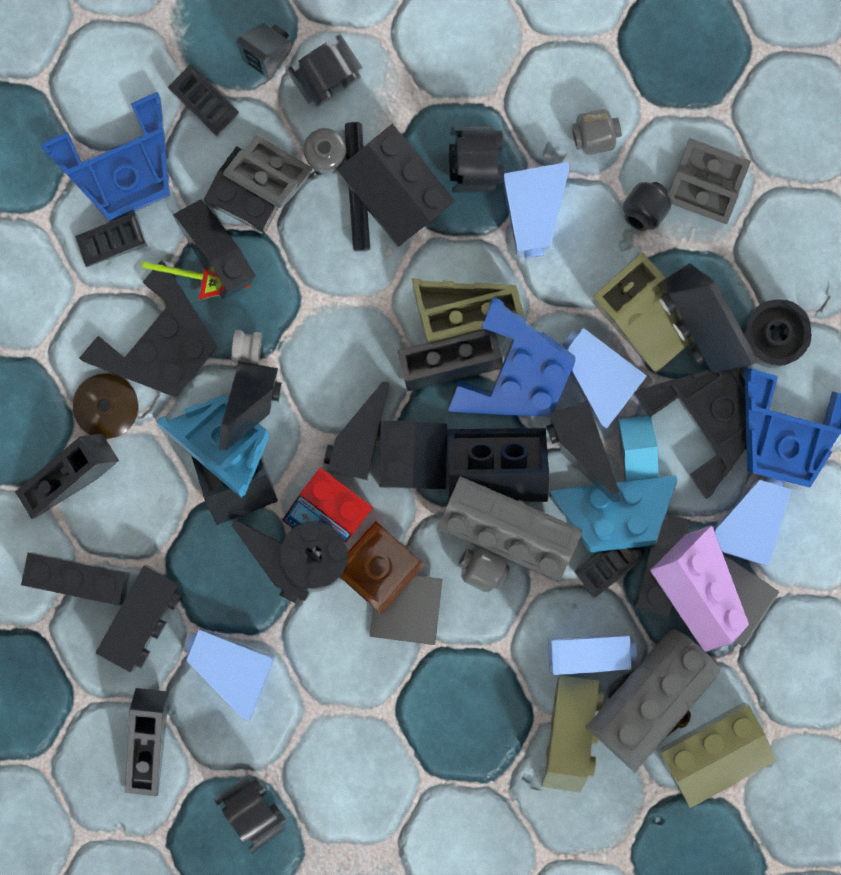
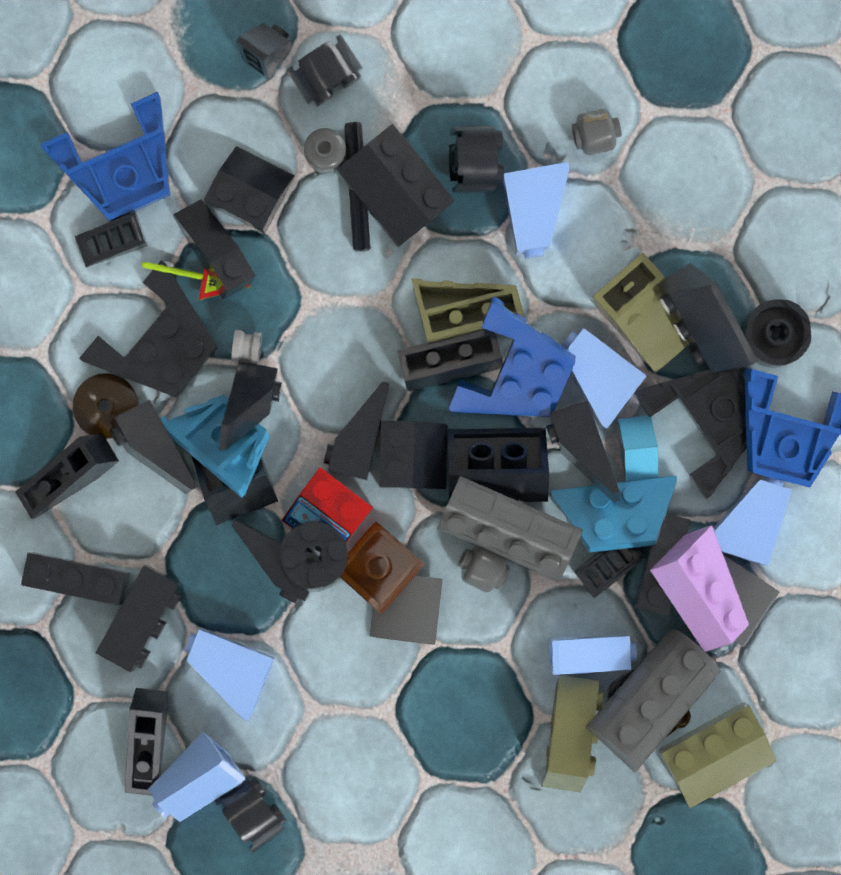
(148, 441): none -> black slope
(182, 80): black slope -> none
(195, 779): none -> light blue slope
(268, 171): dark grey slope -> none
(646, 206): black head -> none
(708, 180): dark grey slope -> none

